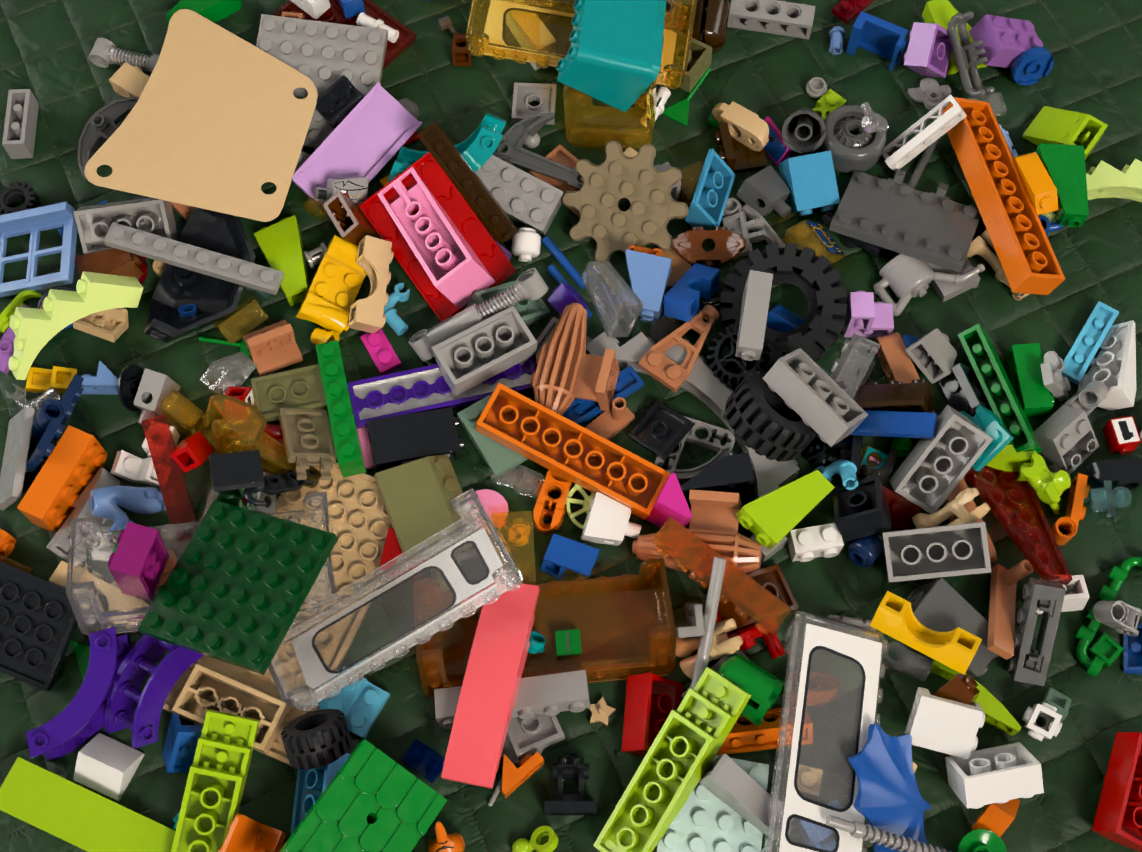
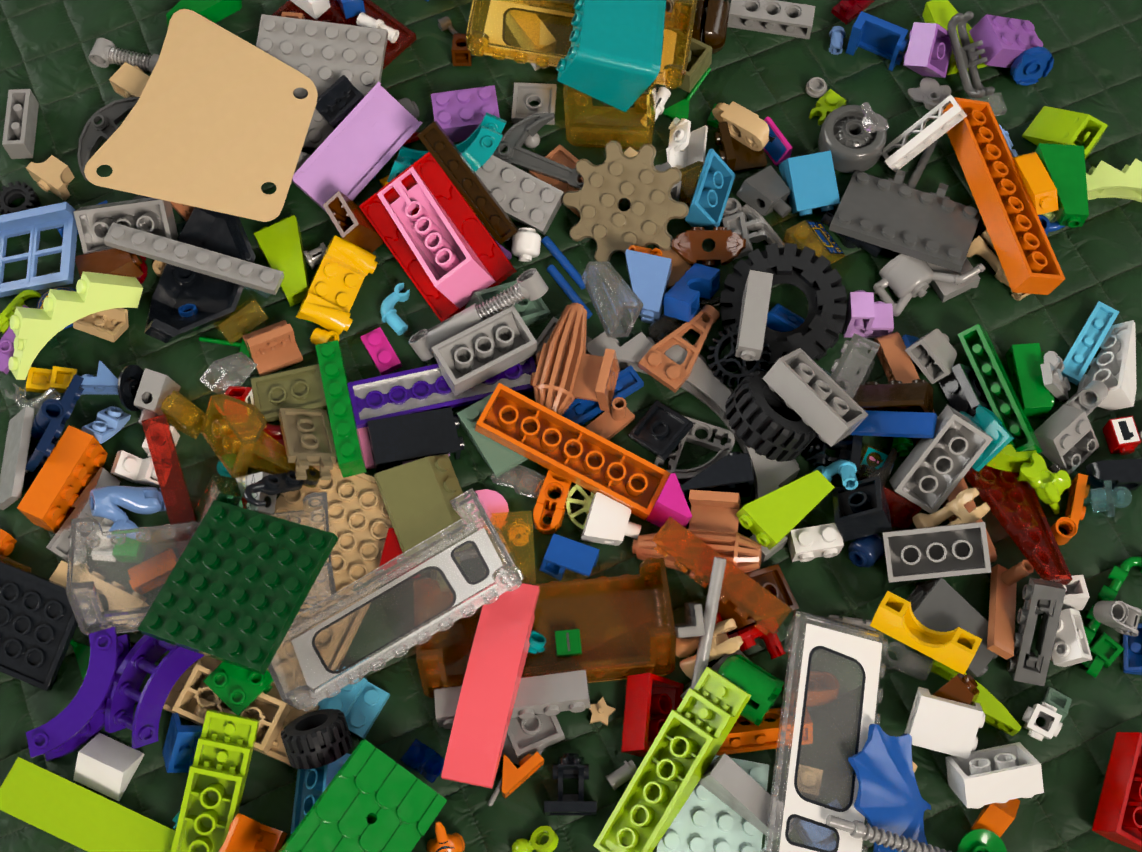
(52, 176): none -> tan brick
(107, 423): none -> light blue slope
(138, 561): magenta brick -> none
(191, 452): red brick -> none
(236, 470): black slope -> none
(237, 685): none -> green hinge
(315, 209): clear yellow tile -> none
(353, 187): light grey torso -> none
(374, 257): tan arch -> none
(463, 110): none -> medium lavender brick
(565, 295): dark purple brick -> none
(622, 774): none -> light grey pin
(690, 142): none -> white piece
(803, 130): dark grey cone -> none
(1070, 640): none -> white brick

